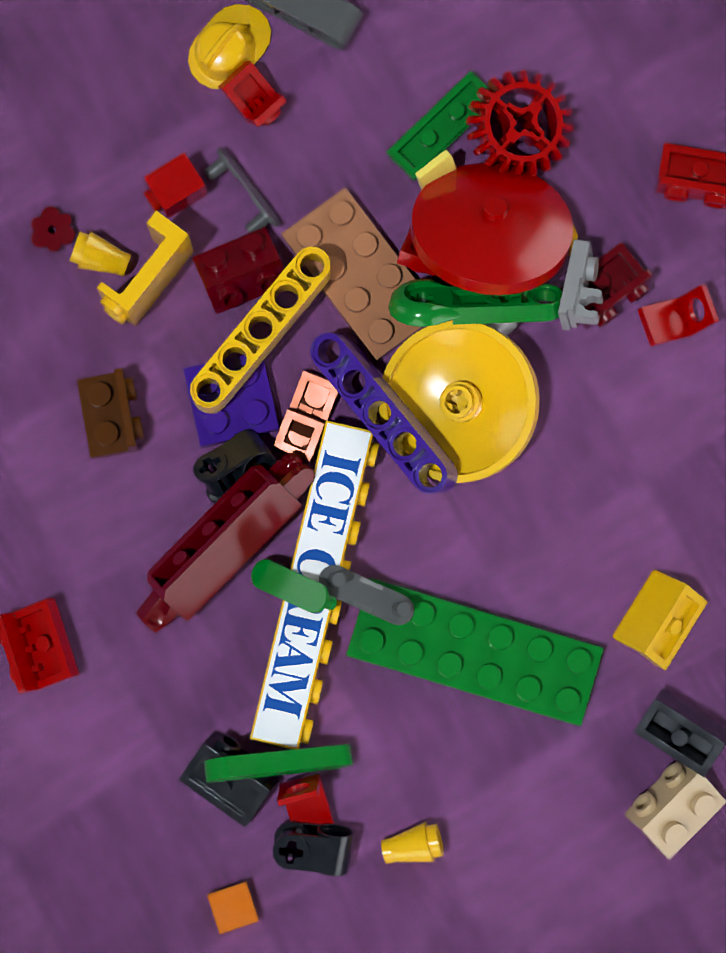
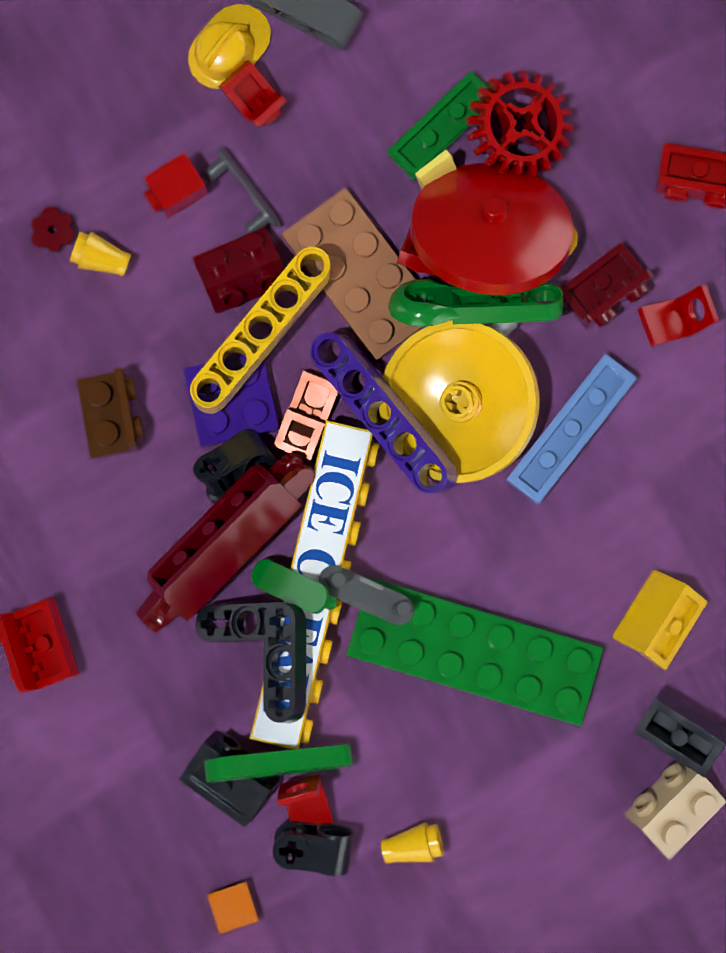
(153, 277): yellow panel -> none
(269, 632): none -> black beam
(571, 429): none -> medium blue plate
(576, 294): light grey plate -> none

